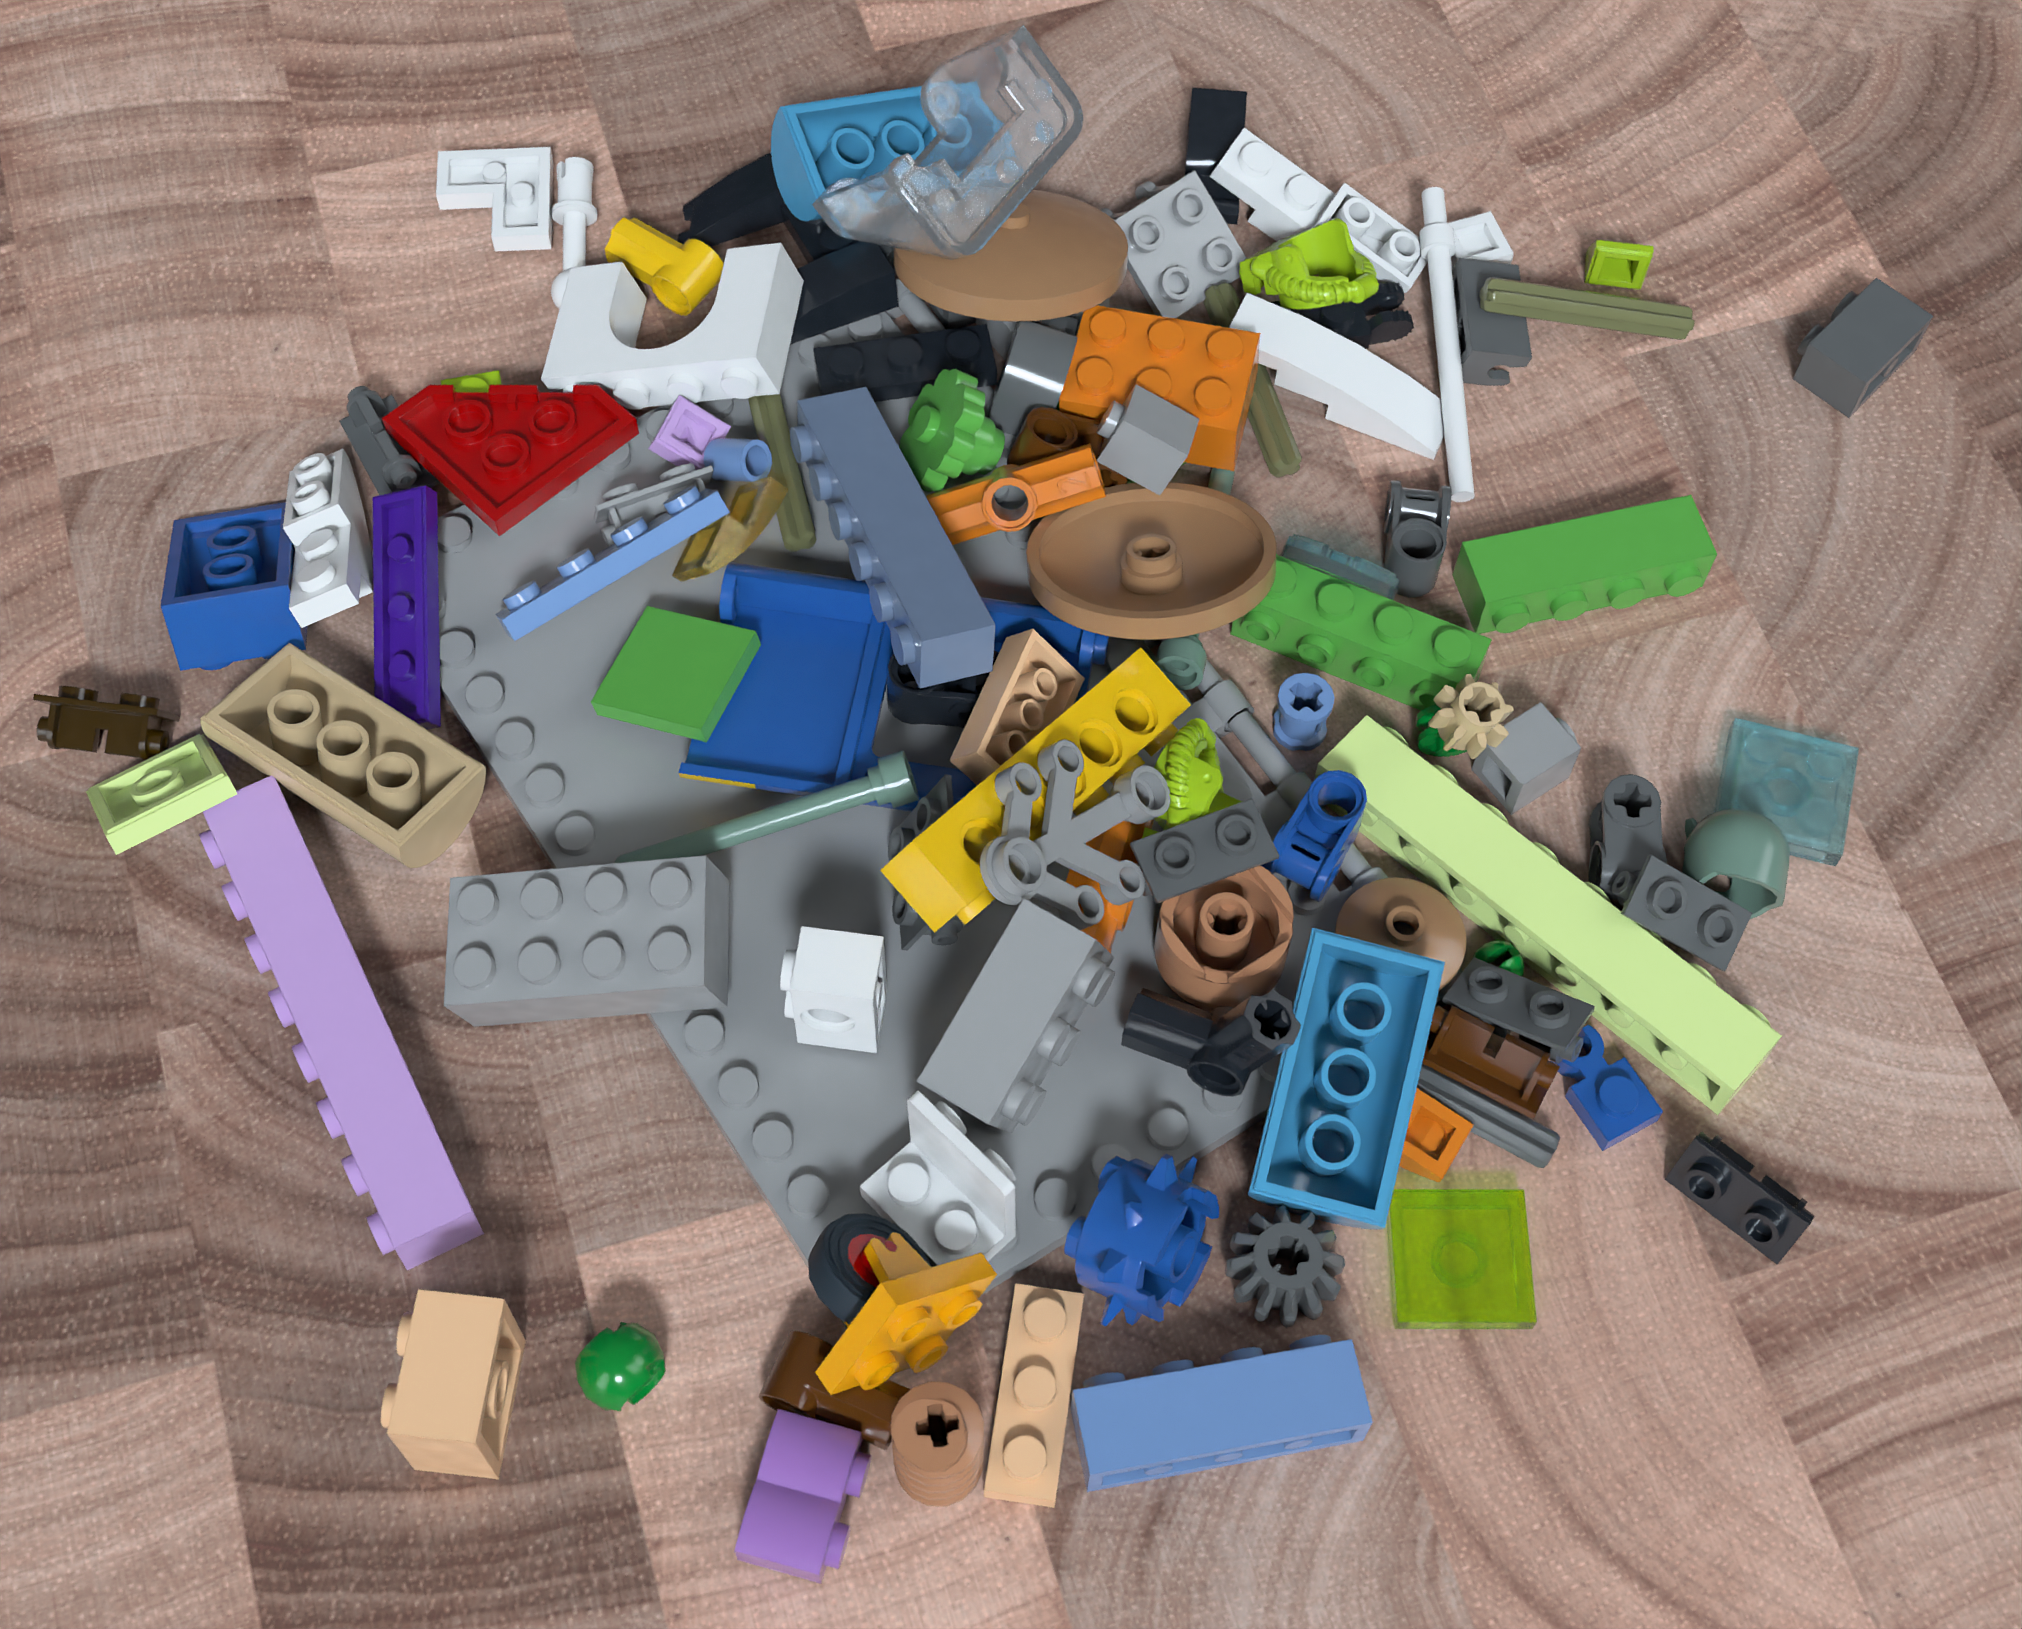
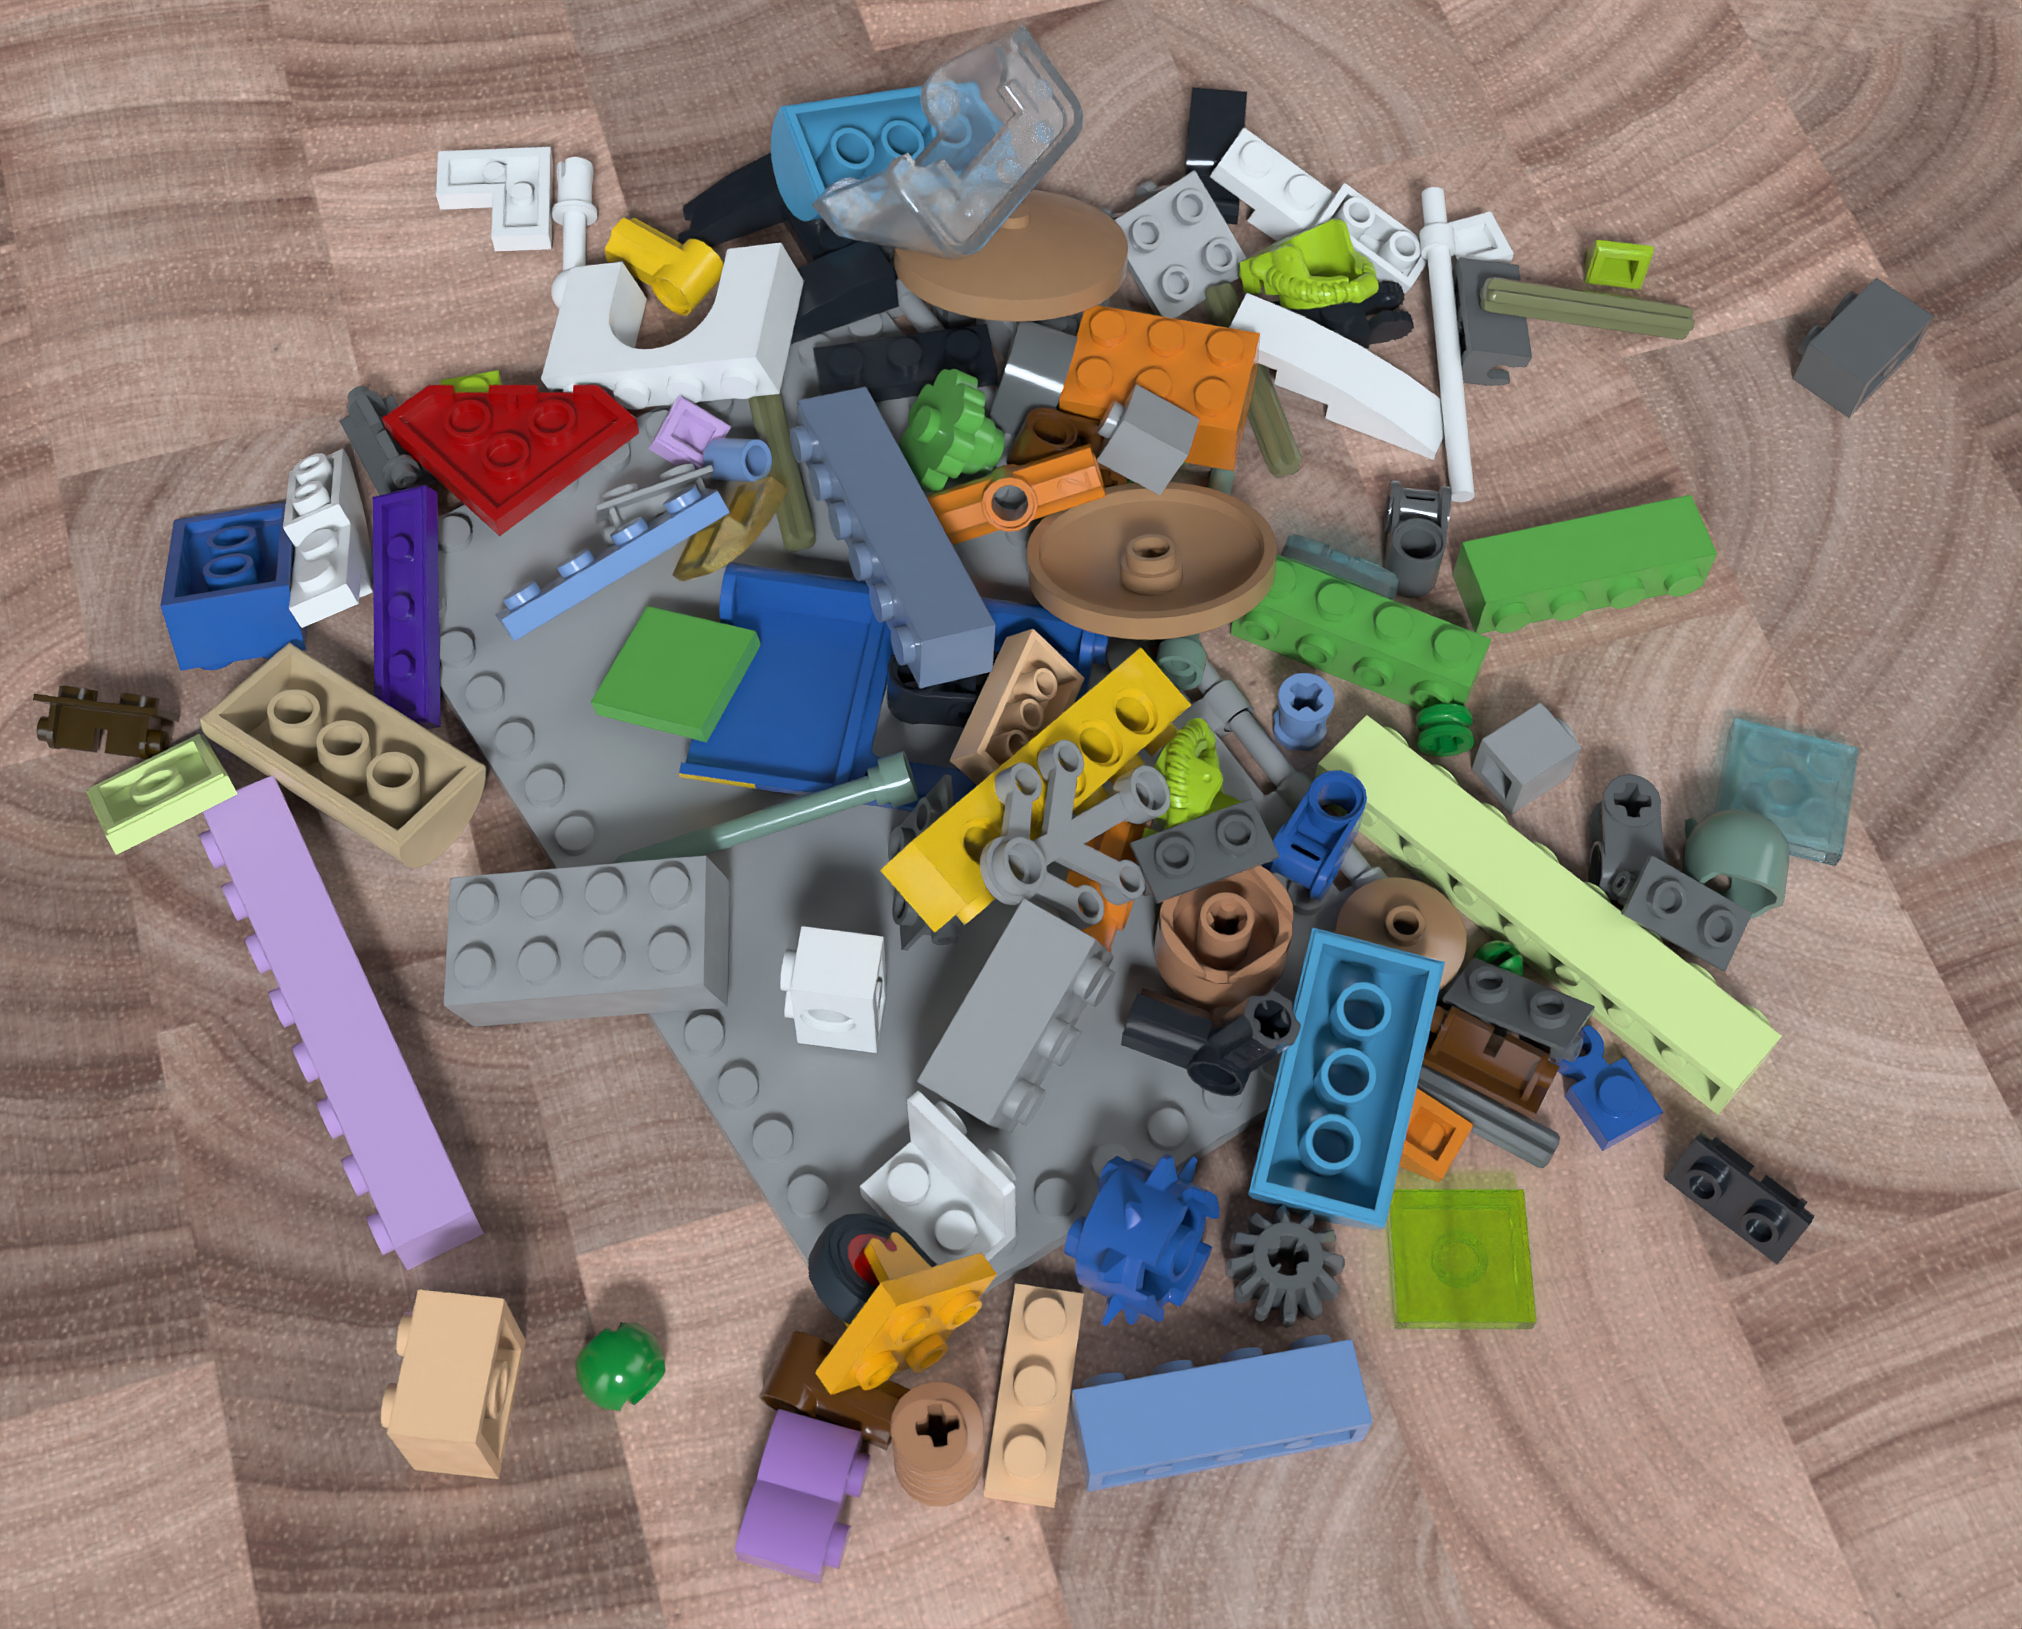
(1470, 716): tan gear -> none

